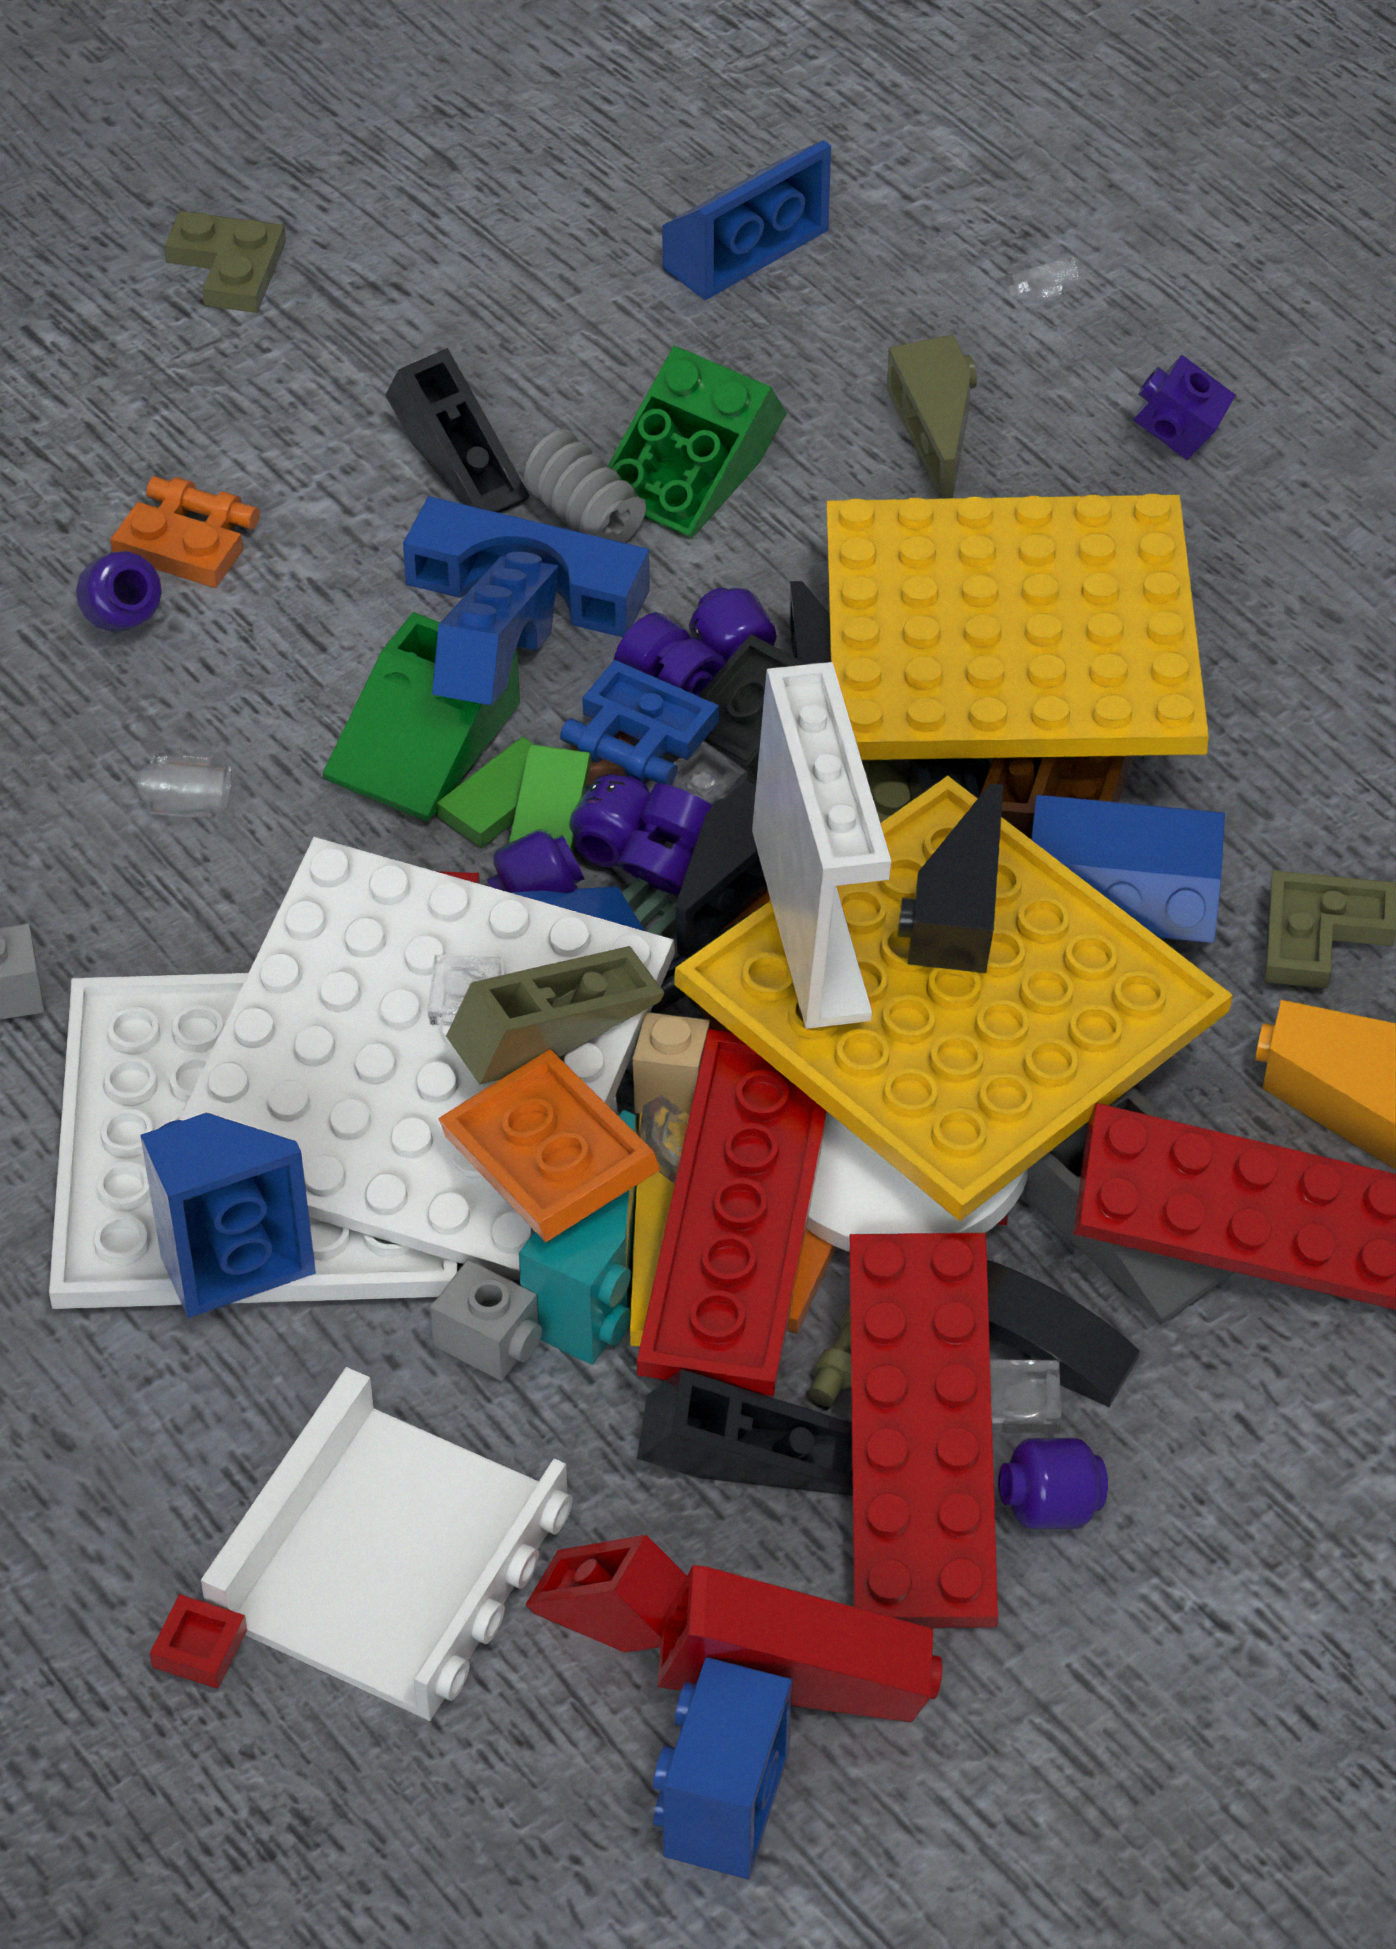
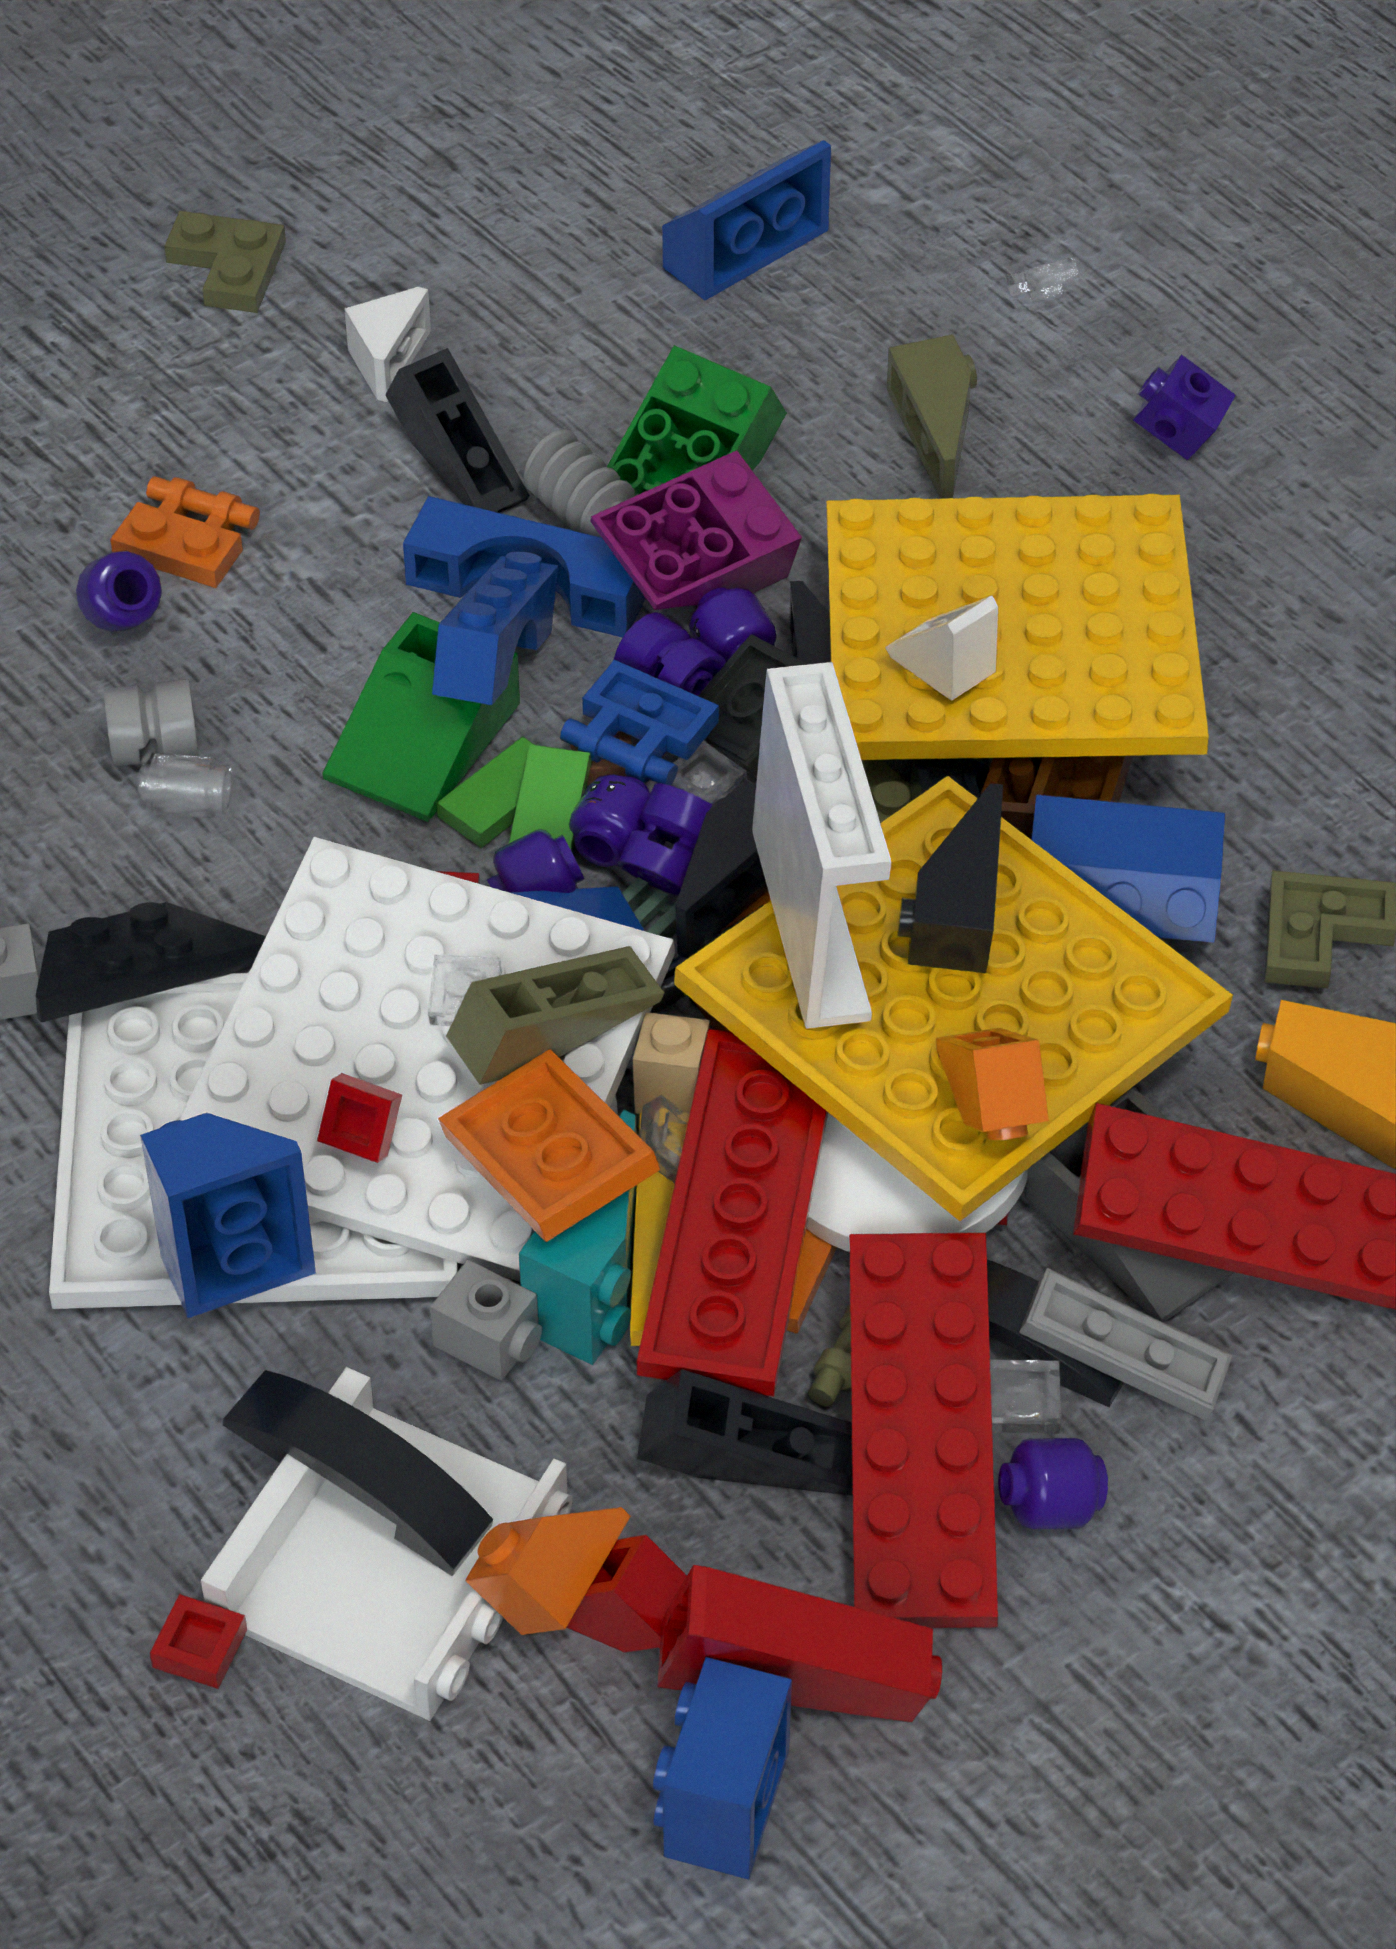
(136, 956): none -> black wing
(150, 721): none -> light grey wheel
(359, 1117): none -> red plate
(365, 1461): none -> black slope
(387, 335): none -> white slope
(544, 1566): none -> orange slope
(701, 535): none -> magenta slope
(952, 648): none -> white slope
(995, 1080): none -> orange slope
(1126, 1344): none -> light grey tile

